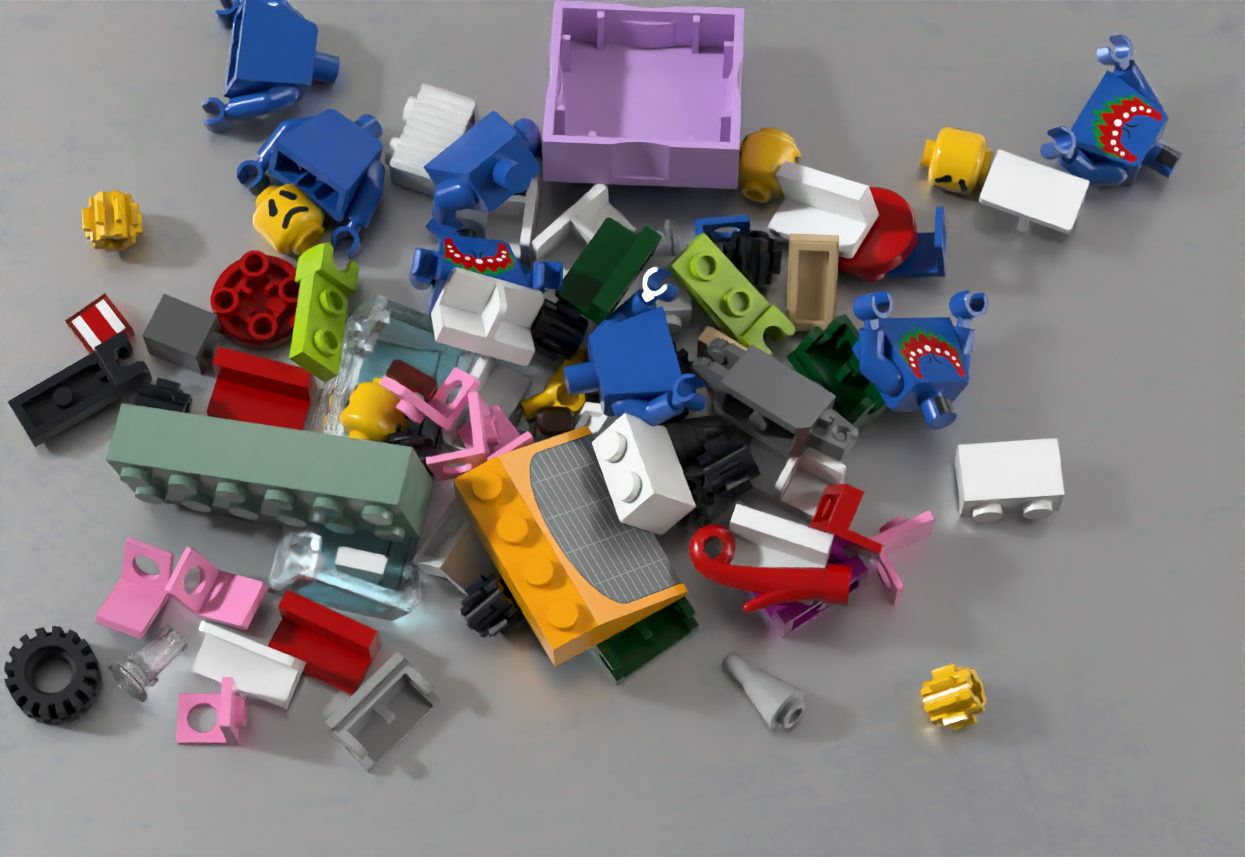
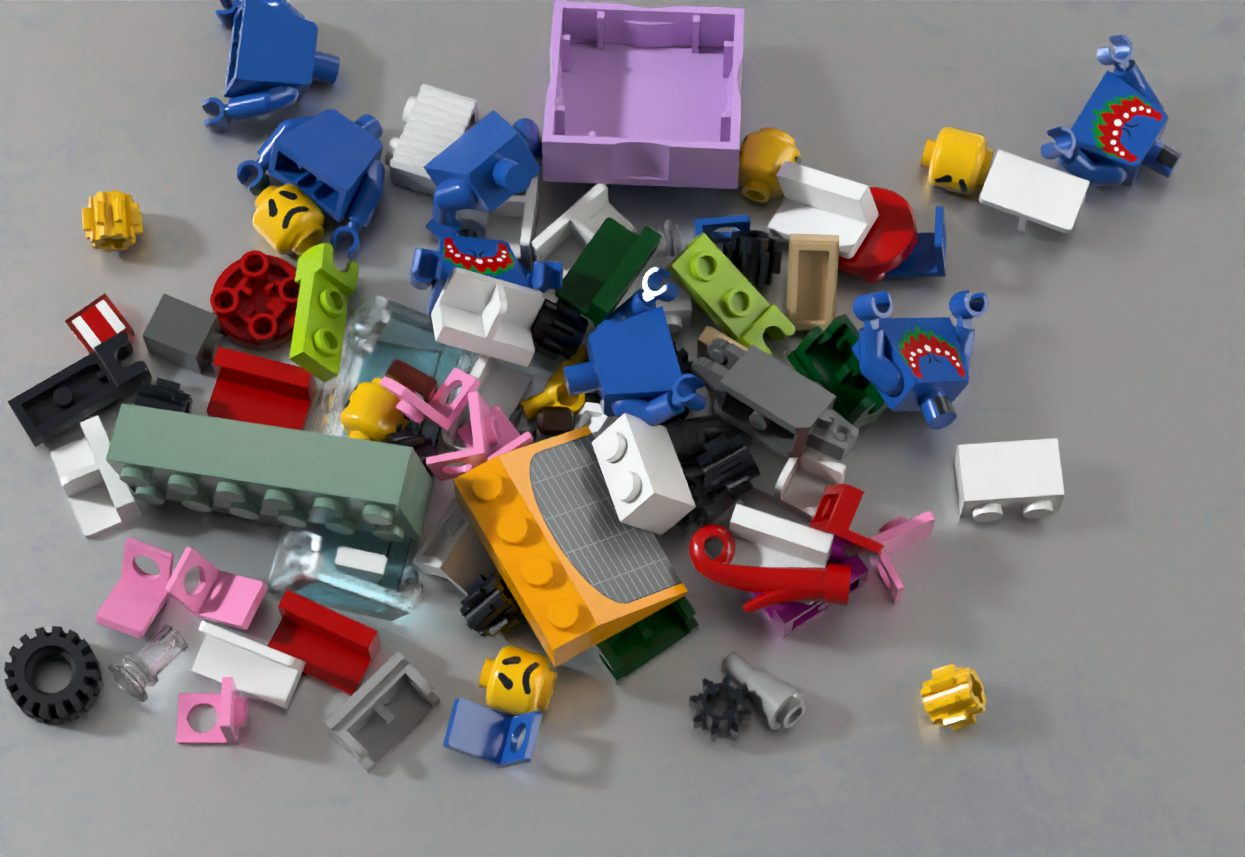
(92, 484): none -> white panel
(491, 734): none -> blue bracket
(518, 681): none -> yellow head
(732, 715): none -> black gear

